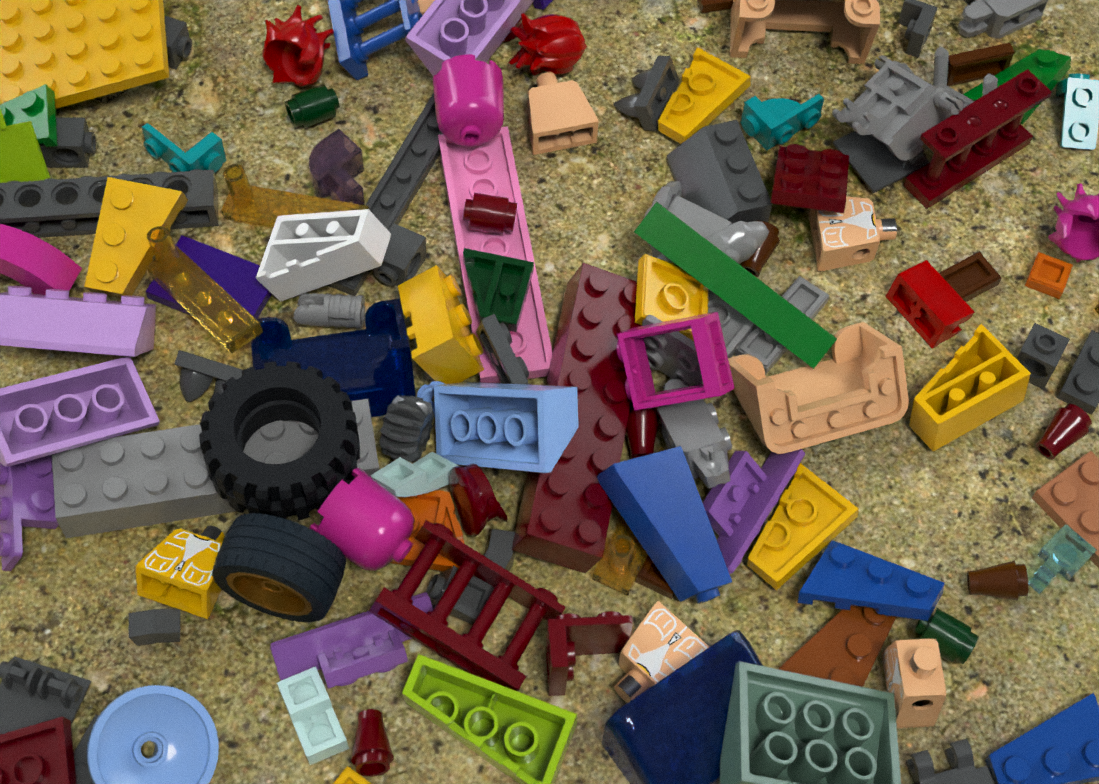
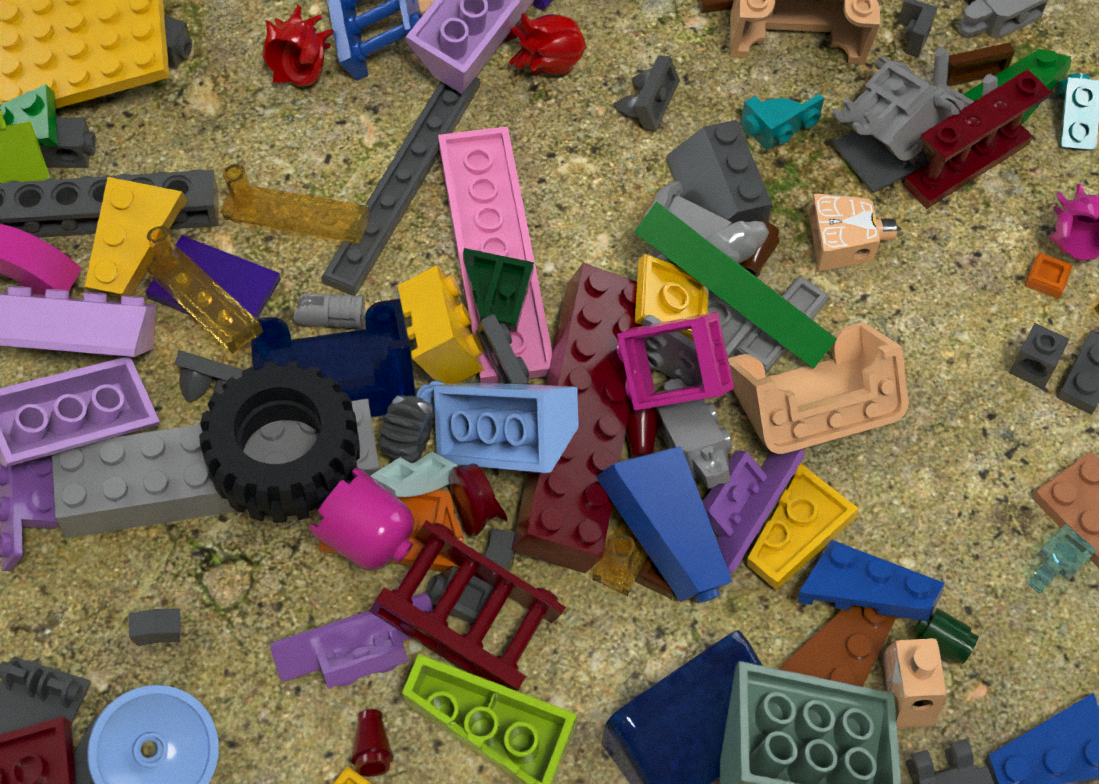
(181, 571): yellow torso -> none
(205, 155): teal bracket -> none
(279, 567): black wheel -> none
(312, 106): dark green brick -> none
(313, 715): light aqua slope -> none
(320, 250): white wedge -> none
(333, 169): clear purple brick -> none
(403, 256): dark grey brick -> none
(469, 100): dark pink cylinder -> none
(490, 213): dark red brick -> none
(559, 115): light nougat torso -> none
(575, 636): dark red bracket -> none
(655, 651): light nougat torso -> none
(702, 96): yellow wing -> none
(811, 178): dark red plate -> none
(929, 303): red hinge -> none
(968, 391): yellow wedge -> none
(971, 276): reddish brown tile -> none
(999, 581): reddish brown cone -> none
(1065, 429): dark red cone -> none

